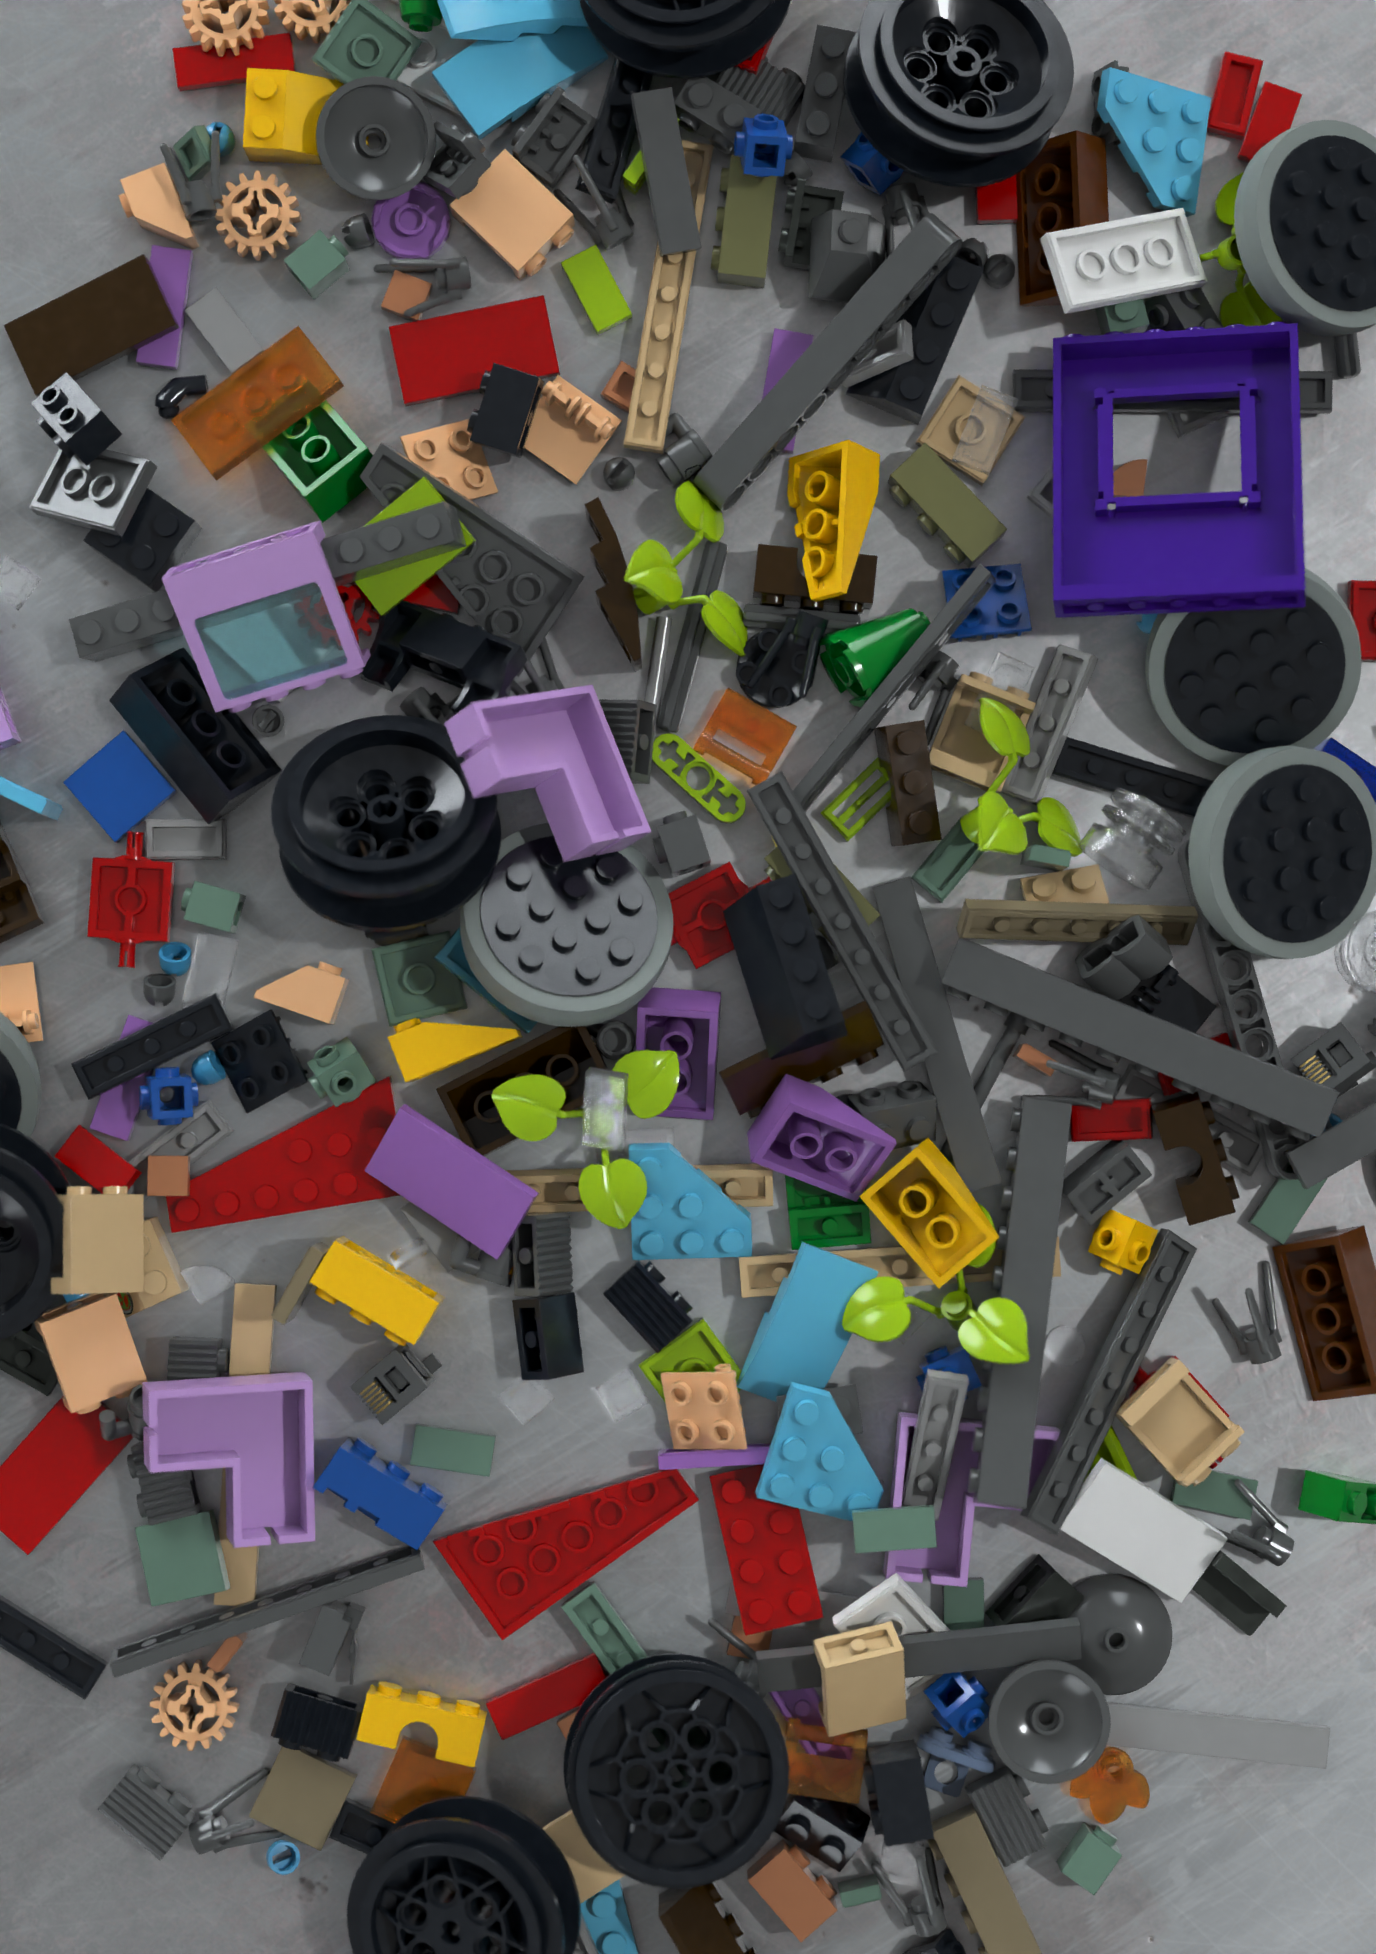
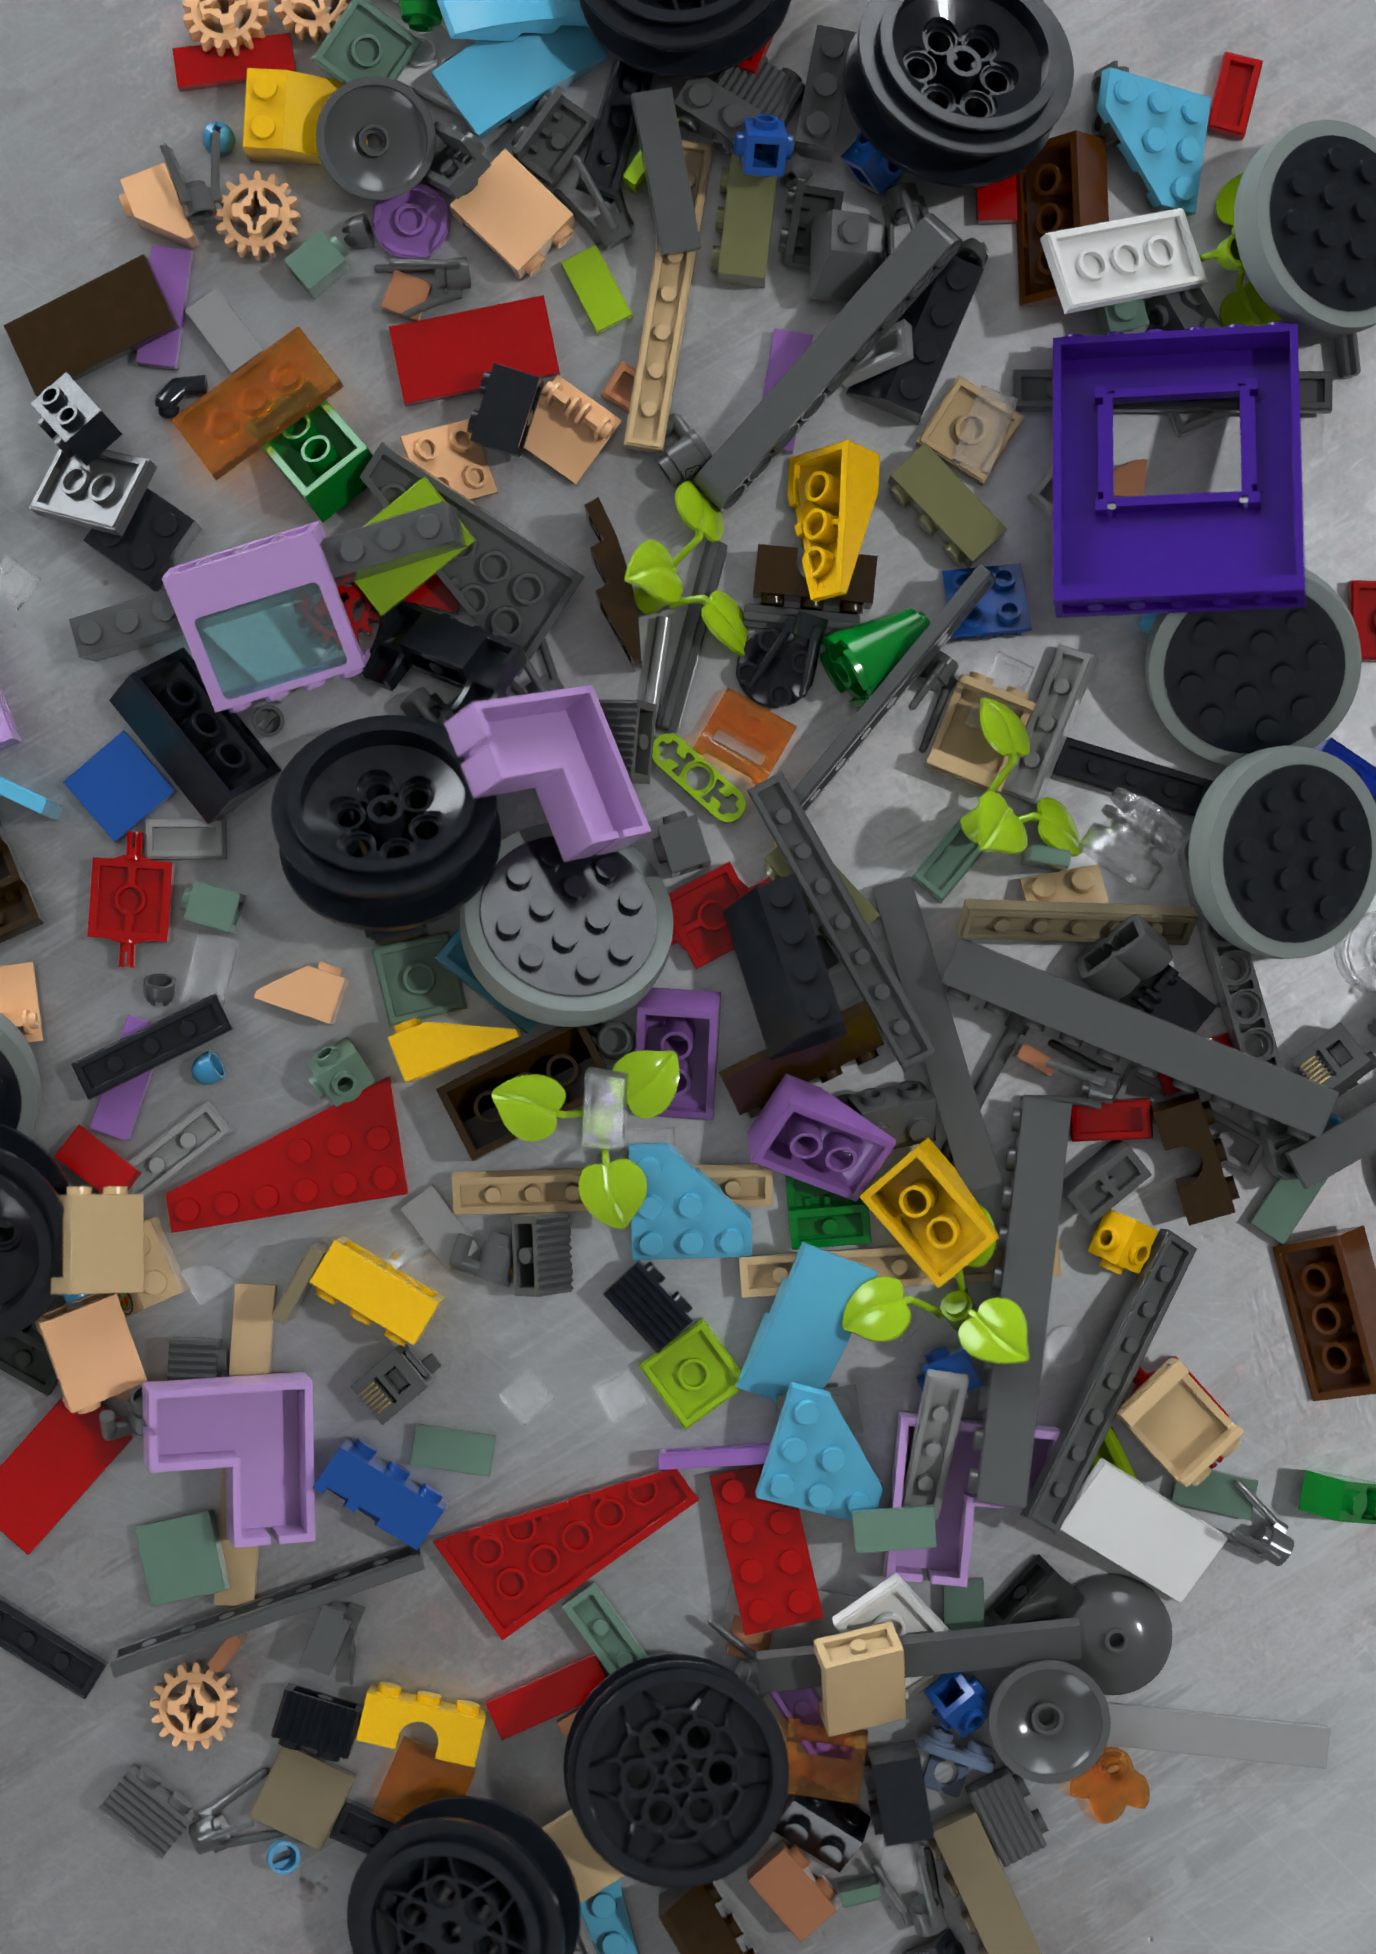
(163, 1494): dark grey brick -> none
(168, 1175): nougat tile -> none
(174, 950): dark azure hinge -> none
(180, 1106): blue brick -> none
(195, 152): sand green tile -> none
(260, 1061): black hinge -> none
(451, 1181): medium lavender tile -> none
(551, 1336): black brick -> none
(626, 477): dark grey hinge -> none
(704, 1409): light nougat hinge -> none
(837, 823): lime tile -> none
(913, 804): dark brown arch -> none
(1004, 277): dark grey hinge -> none
(1090, 1857): sand green brick -> none
(1237, 1594): pearl dark grey panel -> none
(1260, 1340): dark grey plant -> none
(1270, 117): red tile -> none

